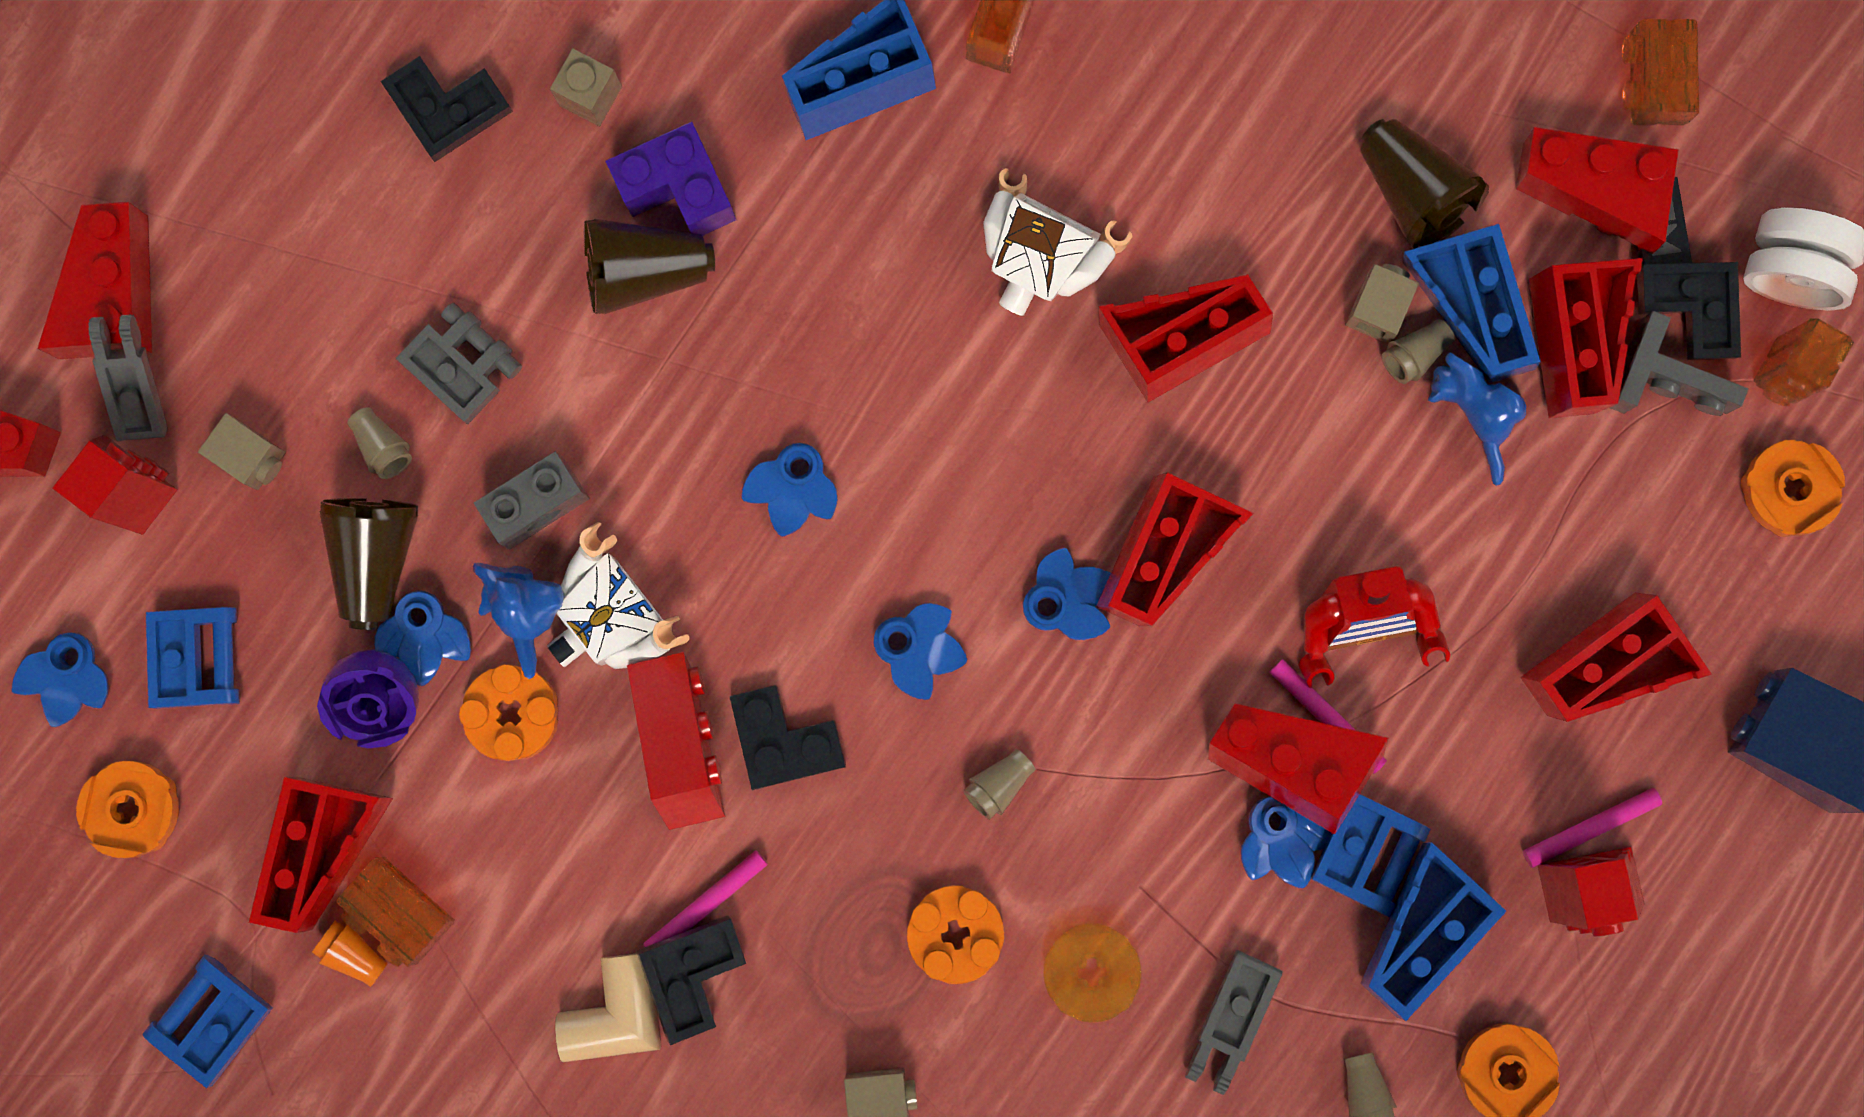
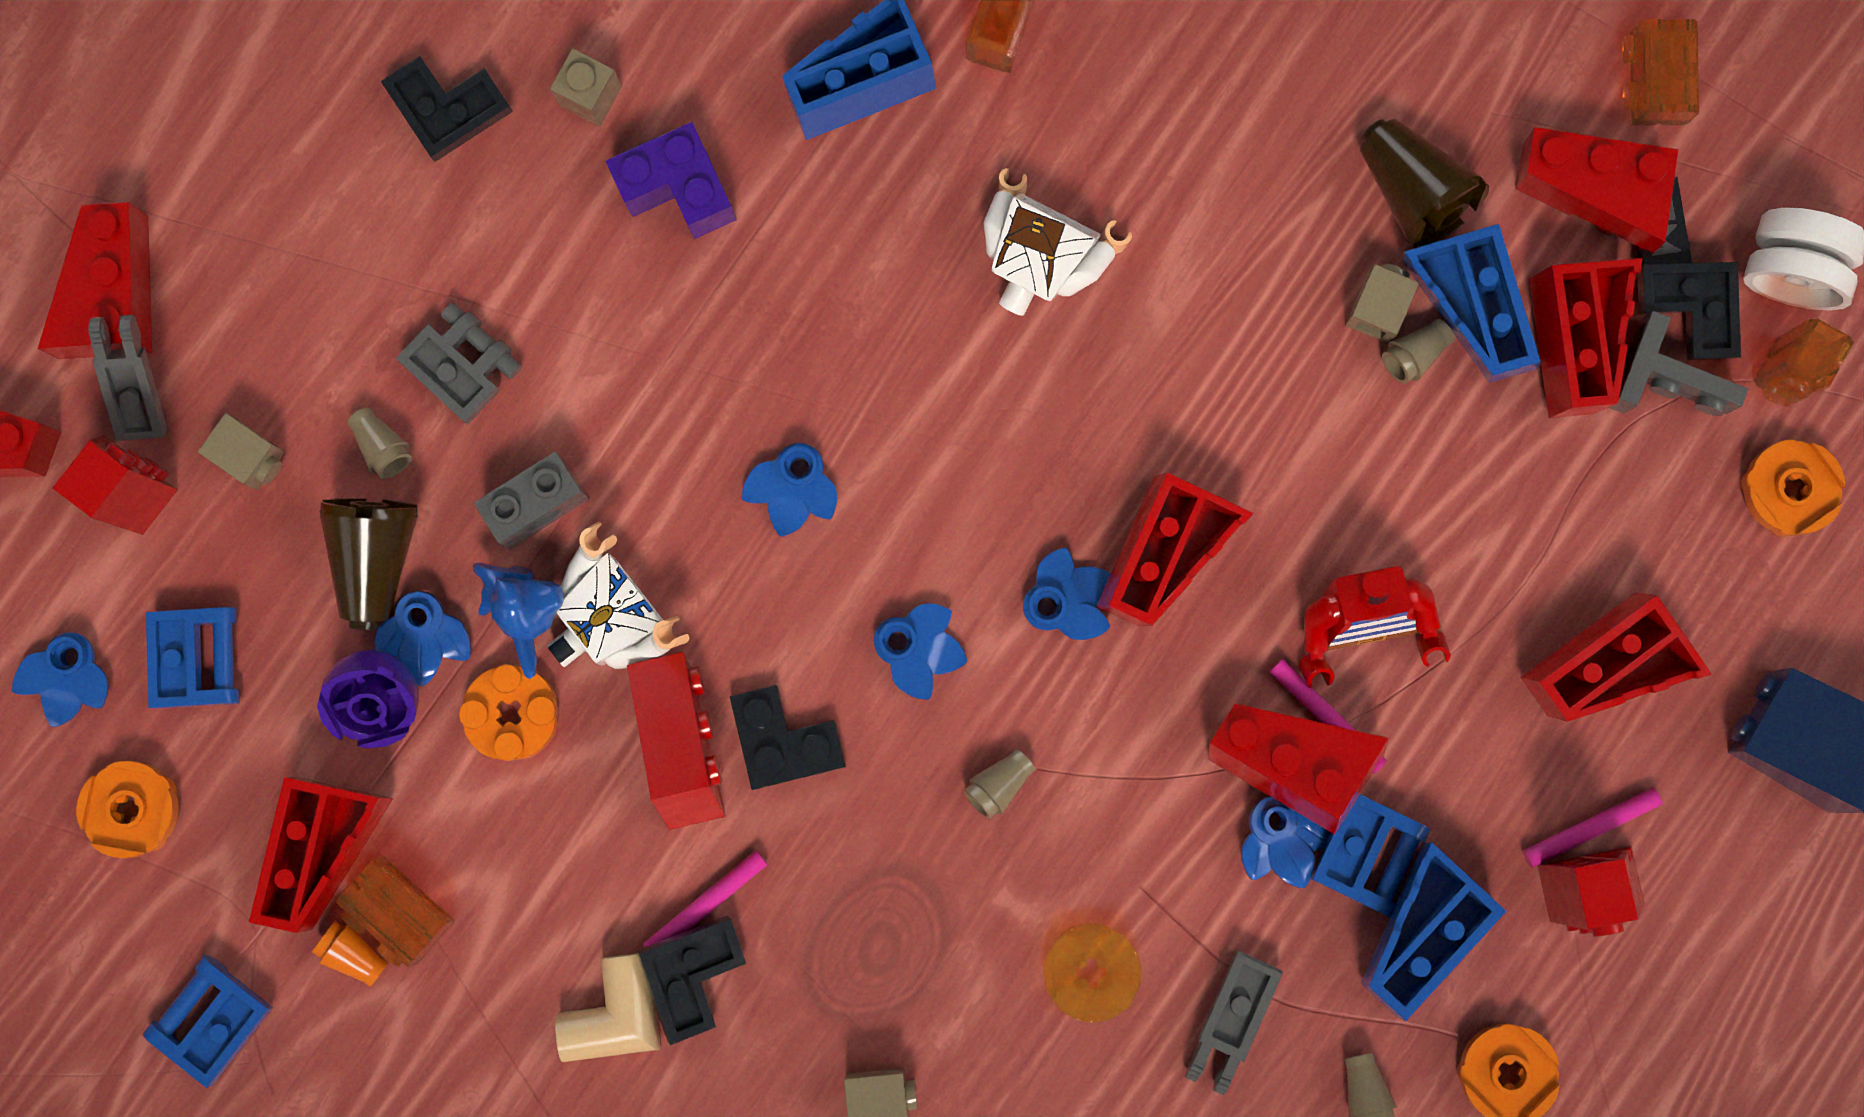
(641, 263): dark brown cone -> none
(979, 949): orange plate -> none
(1185, 332): red wedge -> none
(1489, 408): blue animal -> none

